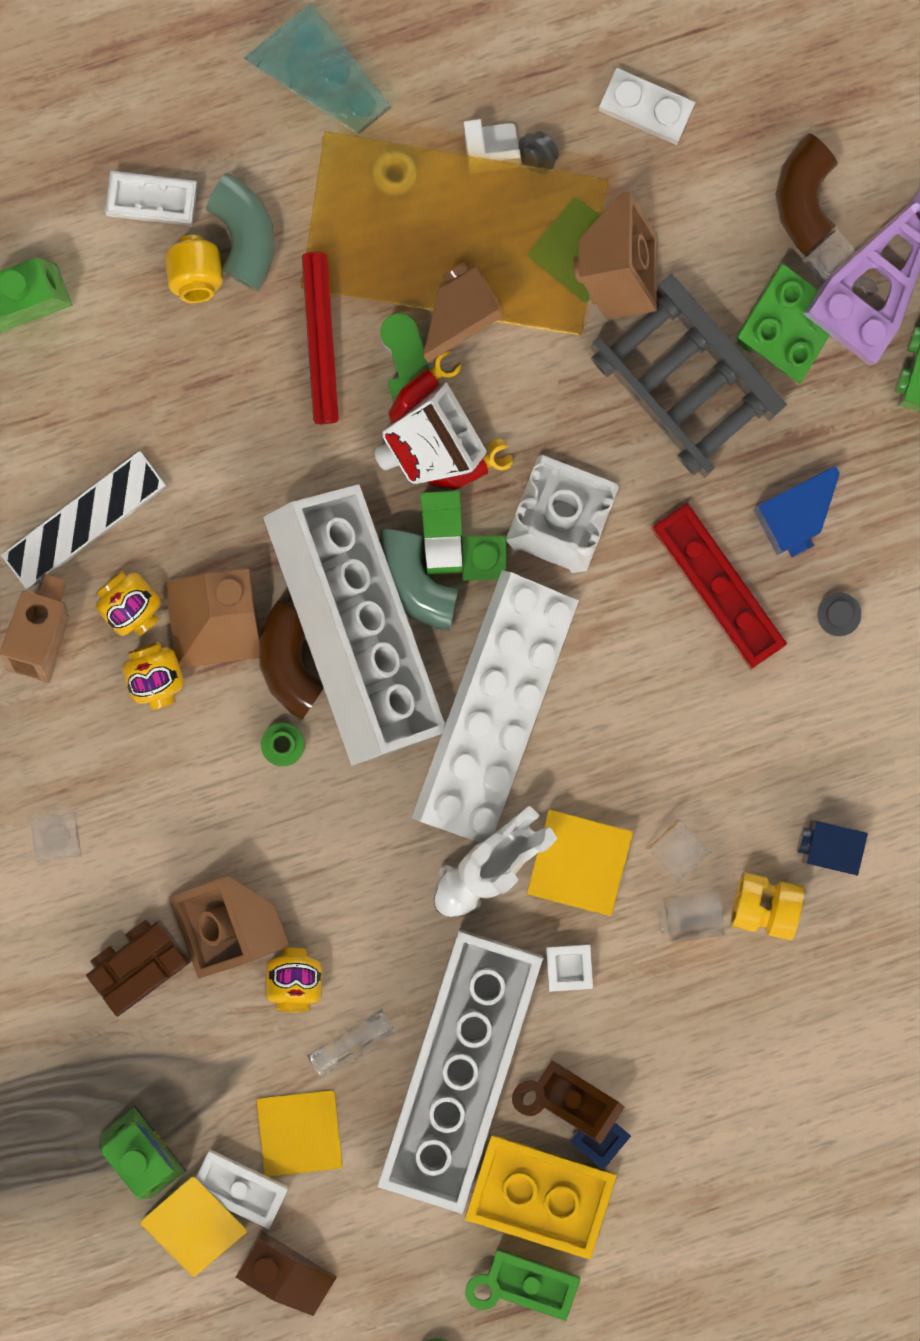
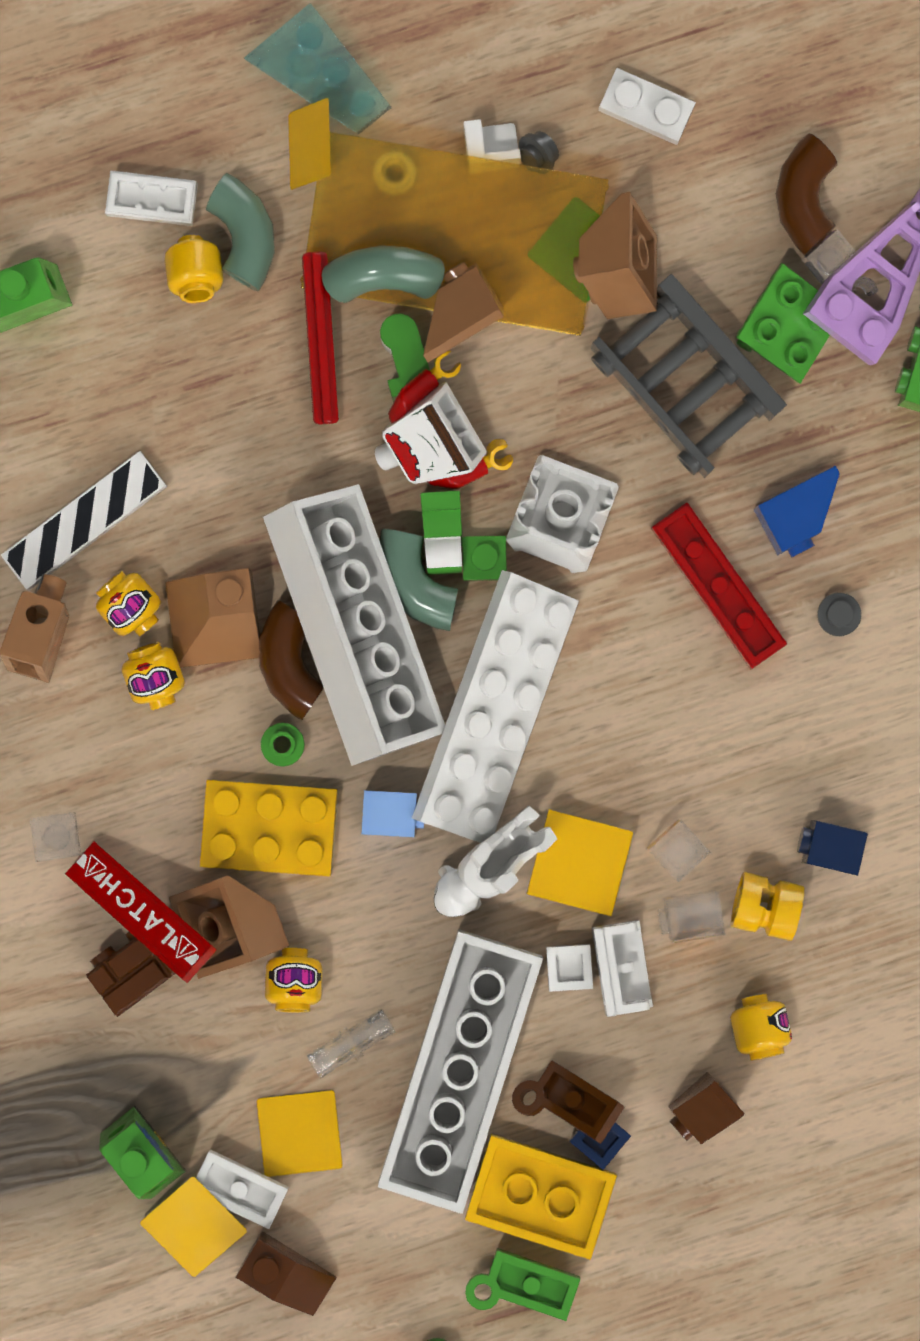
(140, 912): none -> red tile
(268, 828): none -> yellow plate
(309, 144): none -> yellow sticker
(383, 269): none -> sand green cylinder
(389, 814): none -> light blue brick
(622, 968): none -> white hinge
(704, 1110): none -> reddish brown slope
(761, 1027): none -> yellow head

